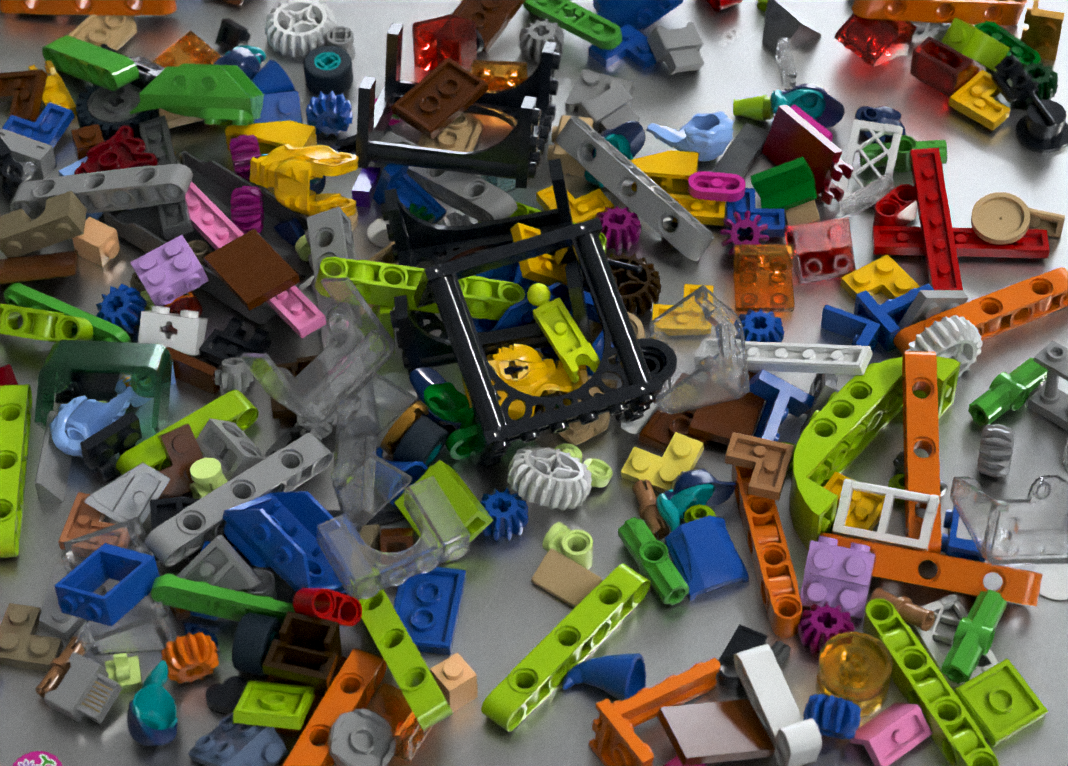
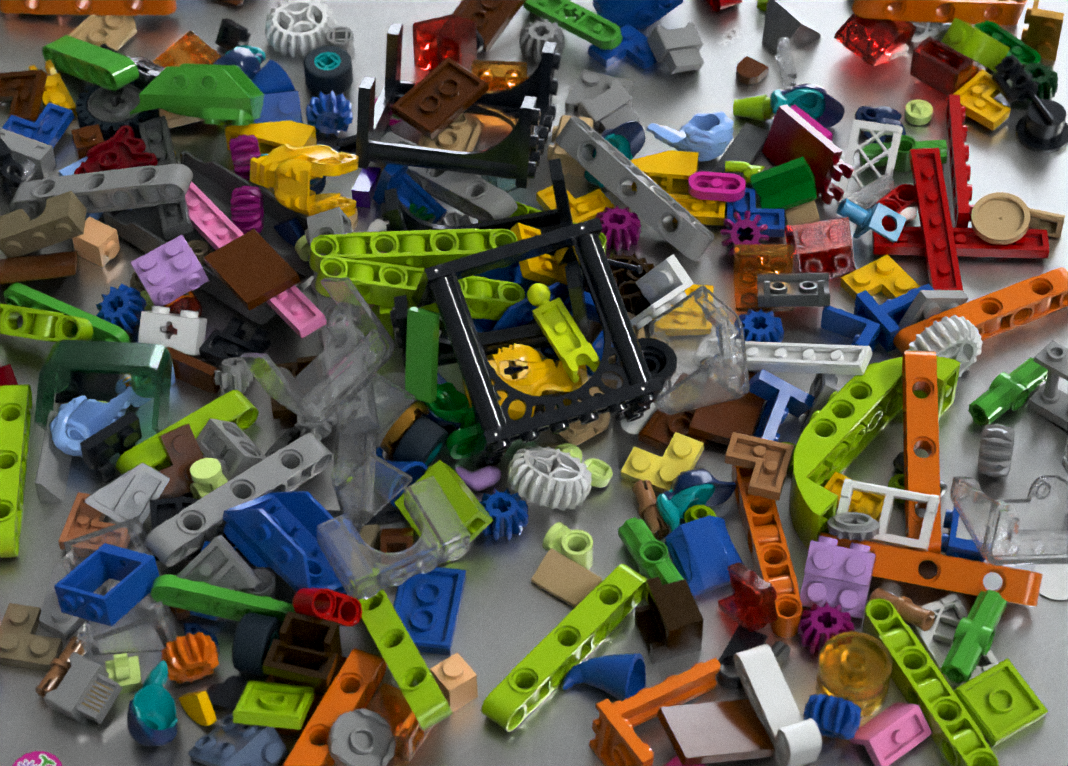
(199, 707): none -> yellow tile
(408, 248): none -> lime beam
(422, 353): none -> bright green tile
(481, 478): none -> lavender arm
(660, 286): none -> white bracket
(669, 621): none -> dark brown plate
(743, 167): none -> lime plate
(750, 71): none -> reddish brown tile
(752, 599): none -> clear red bracket
(793, 290): none -> dark grey piece
(853, 526): none -> light grey gear
(871, 219): none -> dark azure bracket
(918, 112): none -> yellowish green tile
(958, 156): none -> red plate

